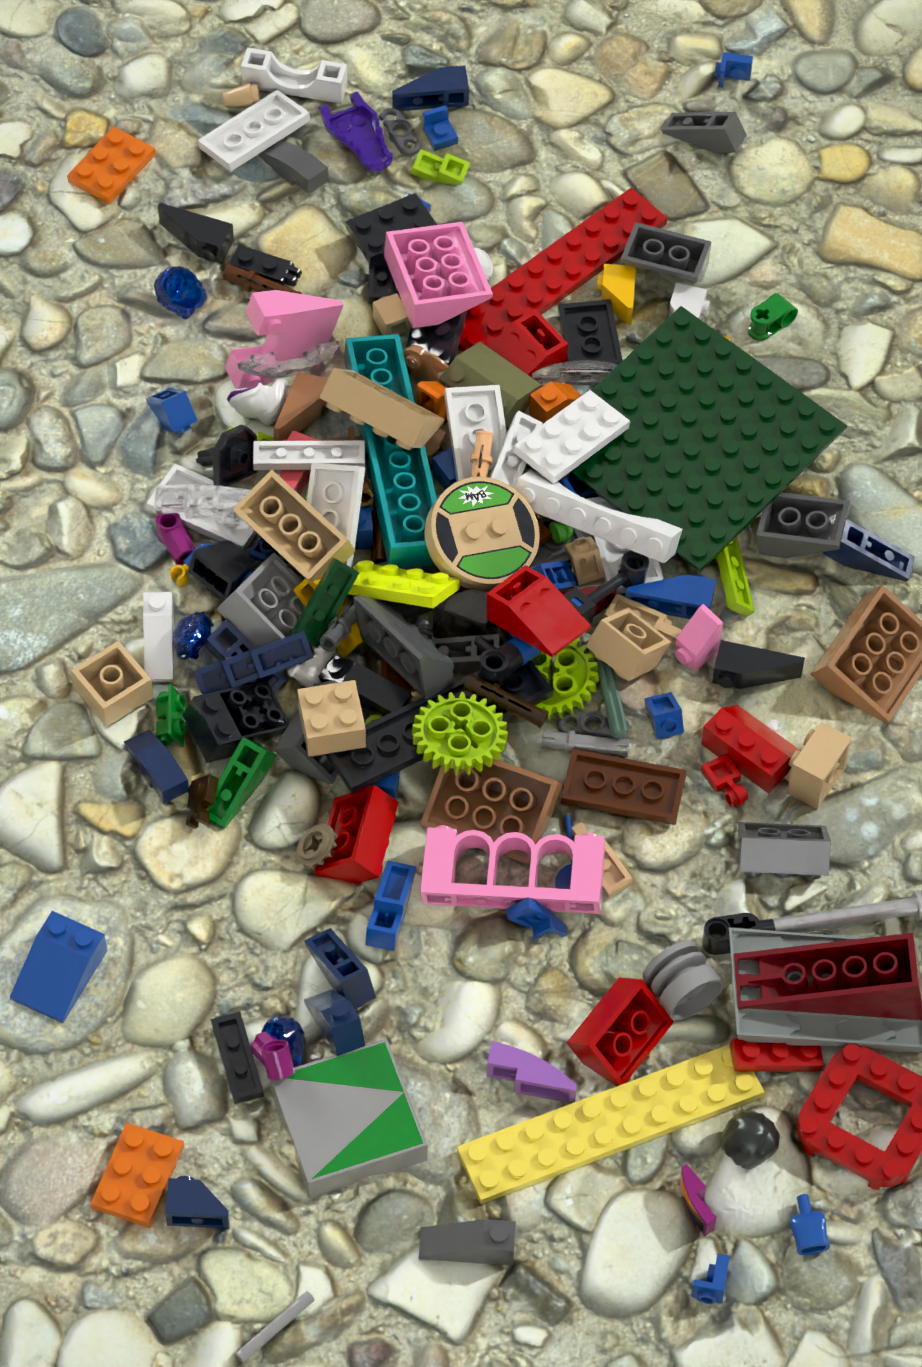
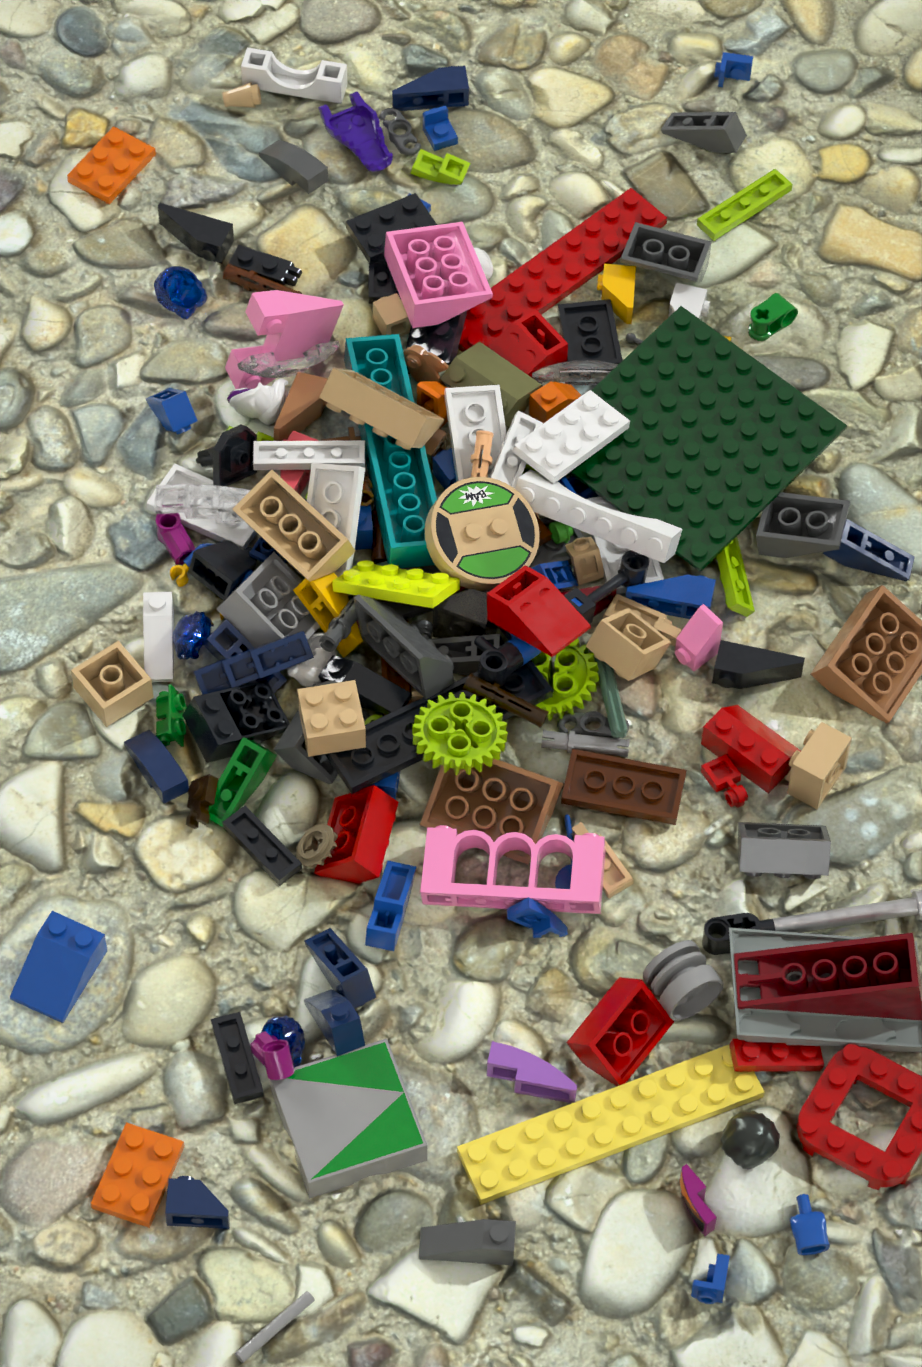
(254, 130): white plate -> none
(262, 845): none -> black plate
(326, 601): dark green plate -> none
(665, 715): blue bracket -> none
(744, 204): none -> lime plate

